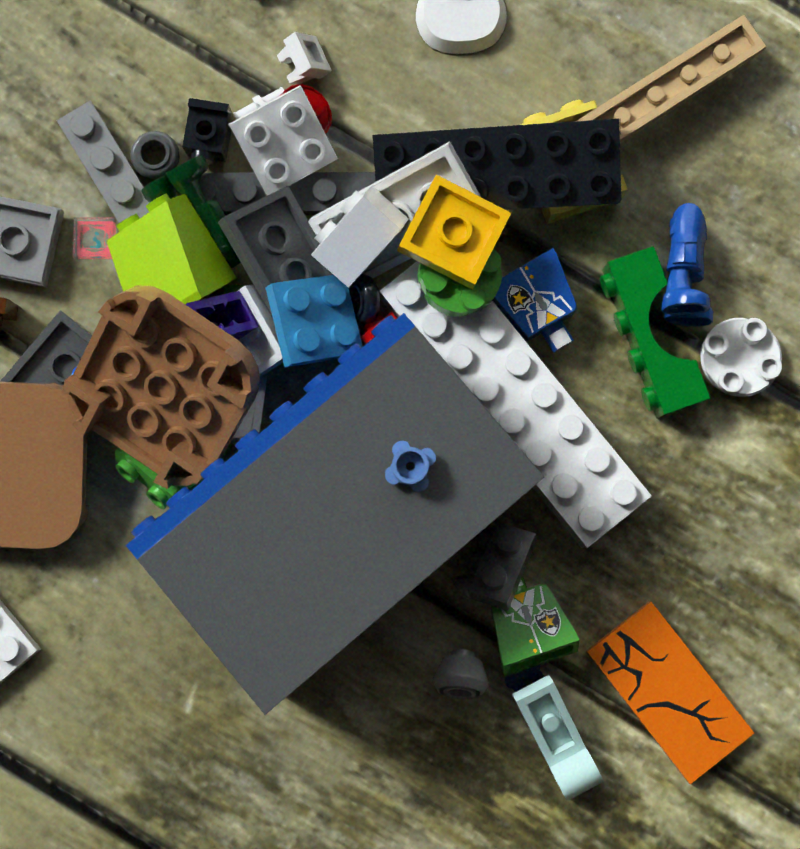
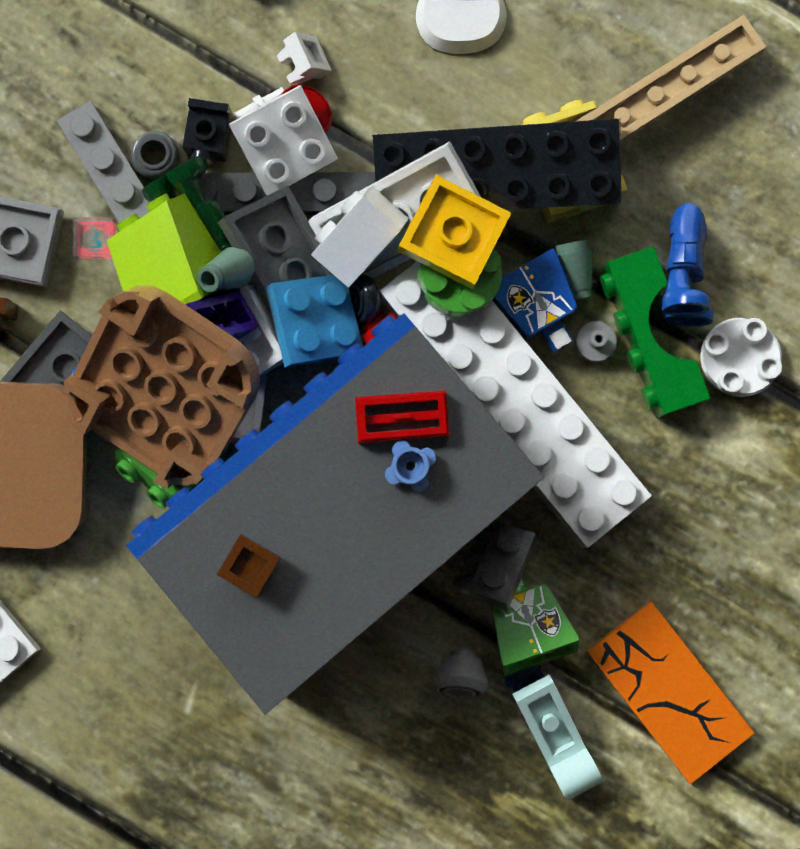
(227, 270): none -> sand green cone
(249, 566): none -> reddish brown plate
(399, 399): none -> red tile
(577, 266): none -> sand green cone
(591, 350): none -> light grey tile

